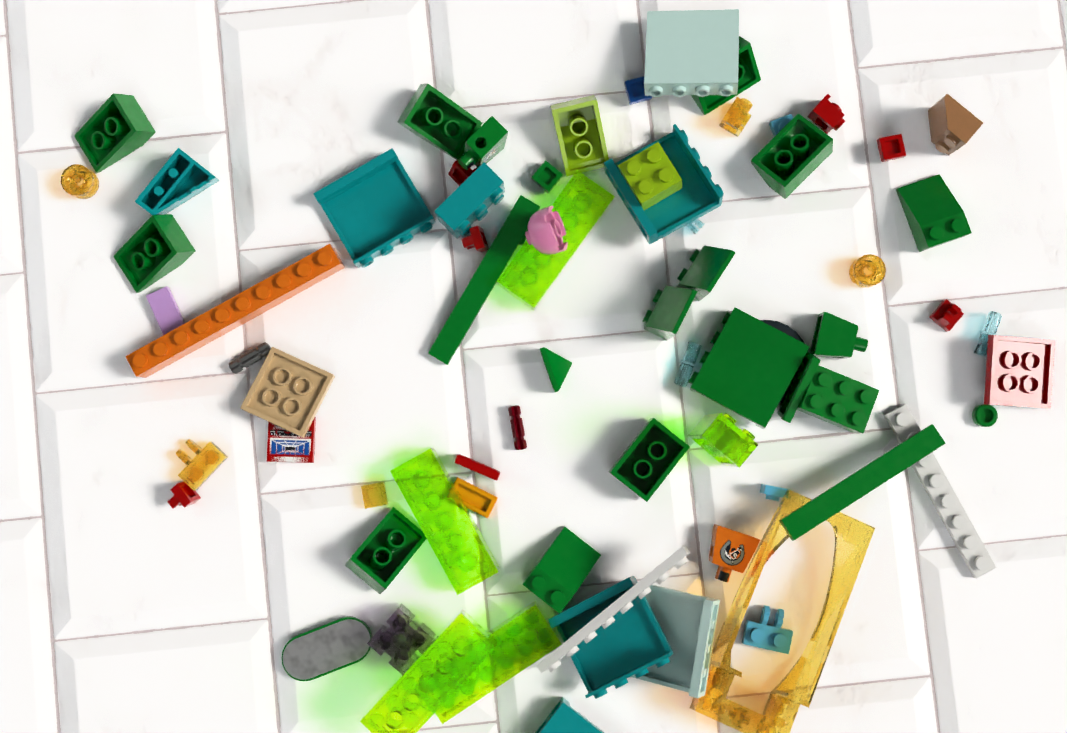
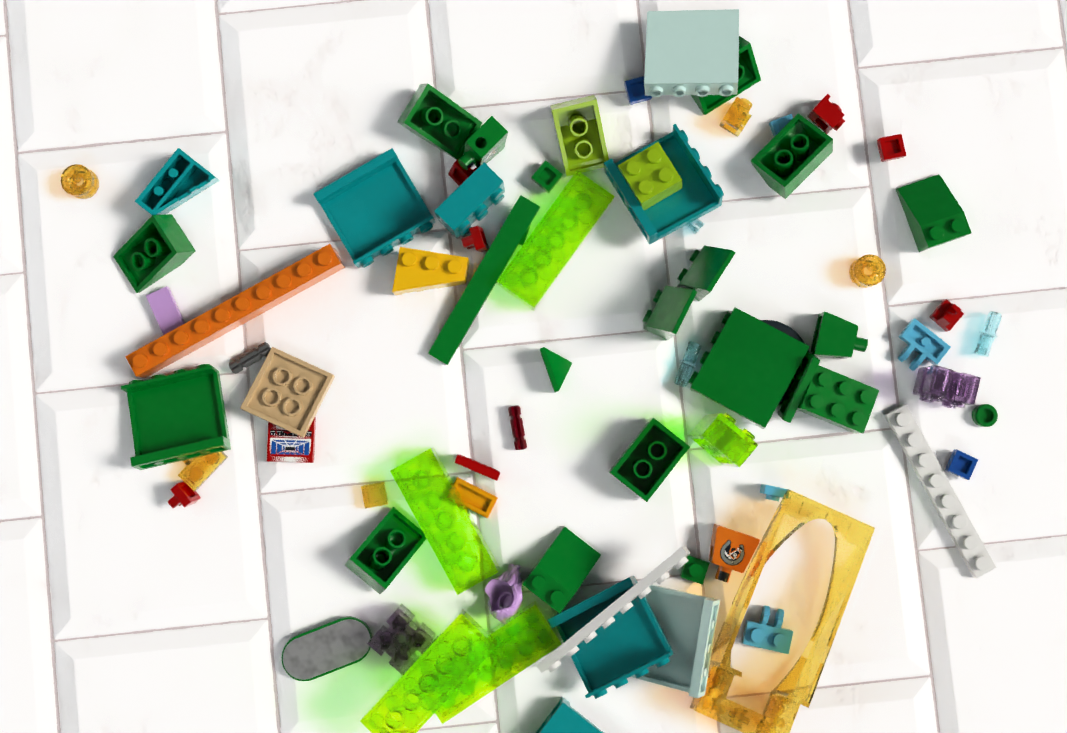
(114, 131): green slope -> none
(177, 417): none -> green panel
(428, 270): none -> yellow wedge
(505, 594): none -> lavender hair
(546, 231): bright pink cylinder -> none
(695, 569): none -> green plate
(862, 482): green tile -> none
(924, 342): none -> medium azure hinge
(946, 386): none -> clear purple brick
(951, 125): medium nougat slope -> none
(961, 464): none -> blue plate
(1019, 371): plate -> none

